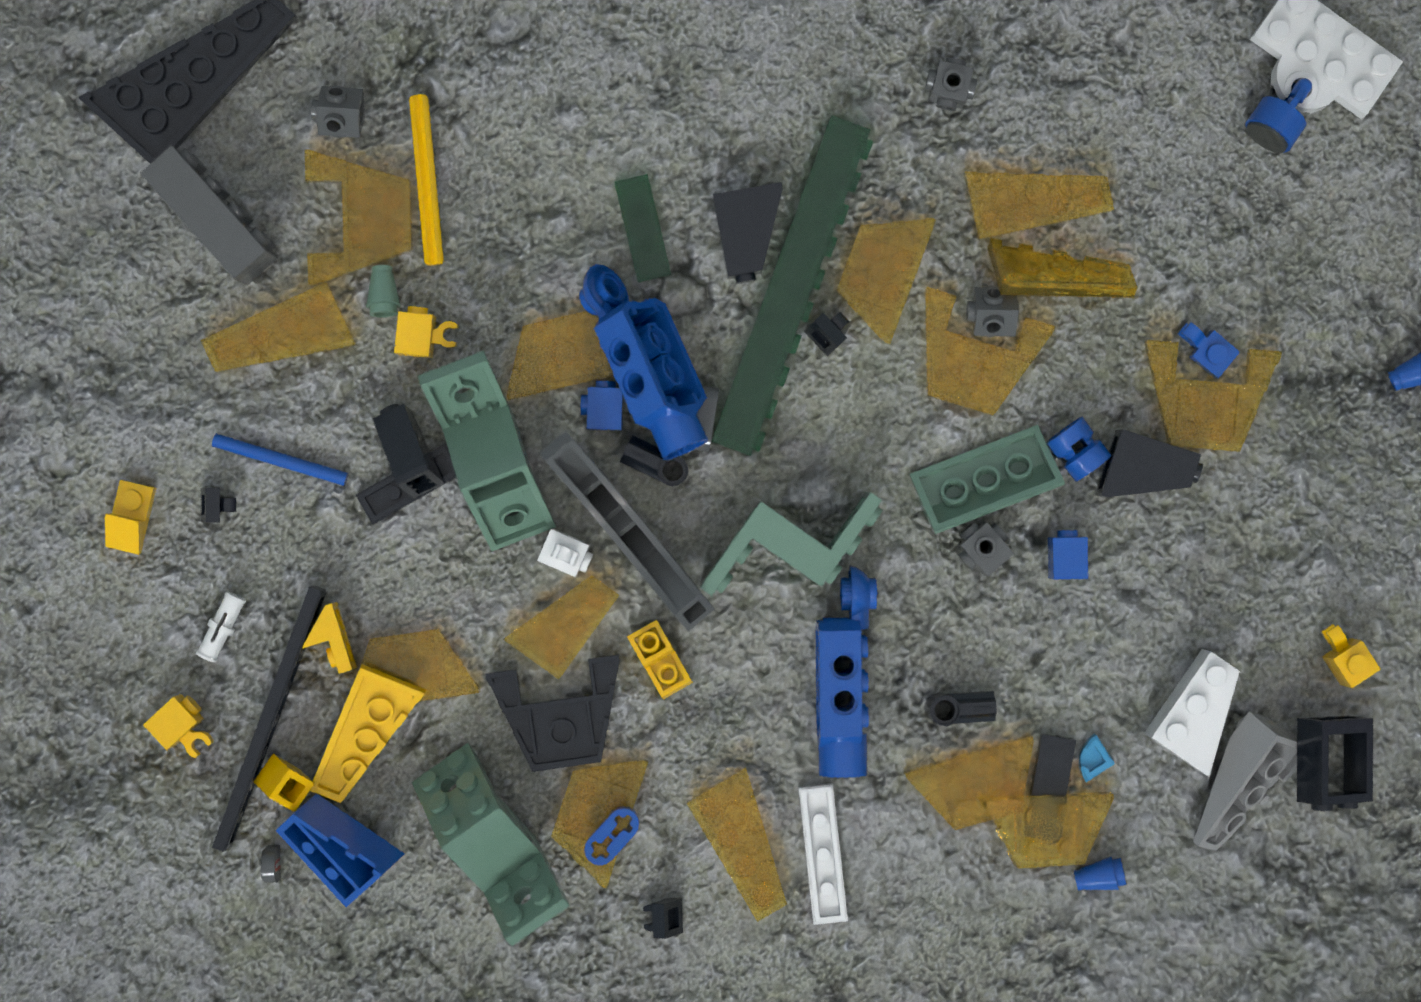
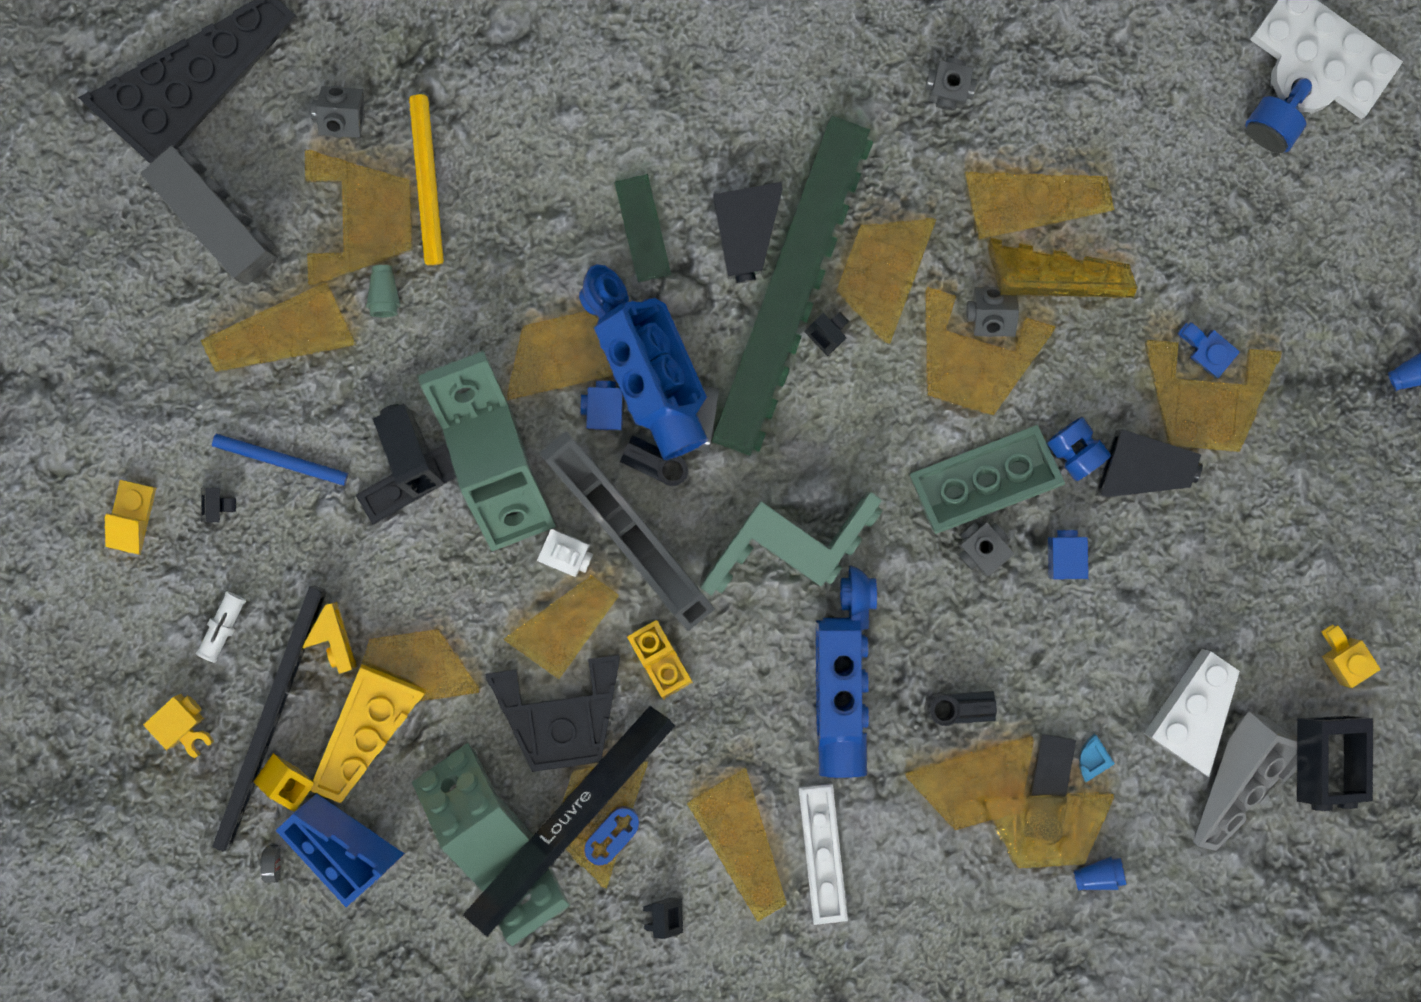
(418, 333): yellow brick -> none
(568, 821): none -> black tile

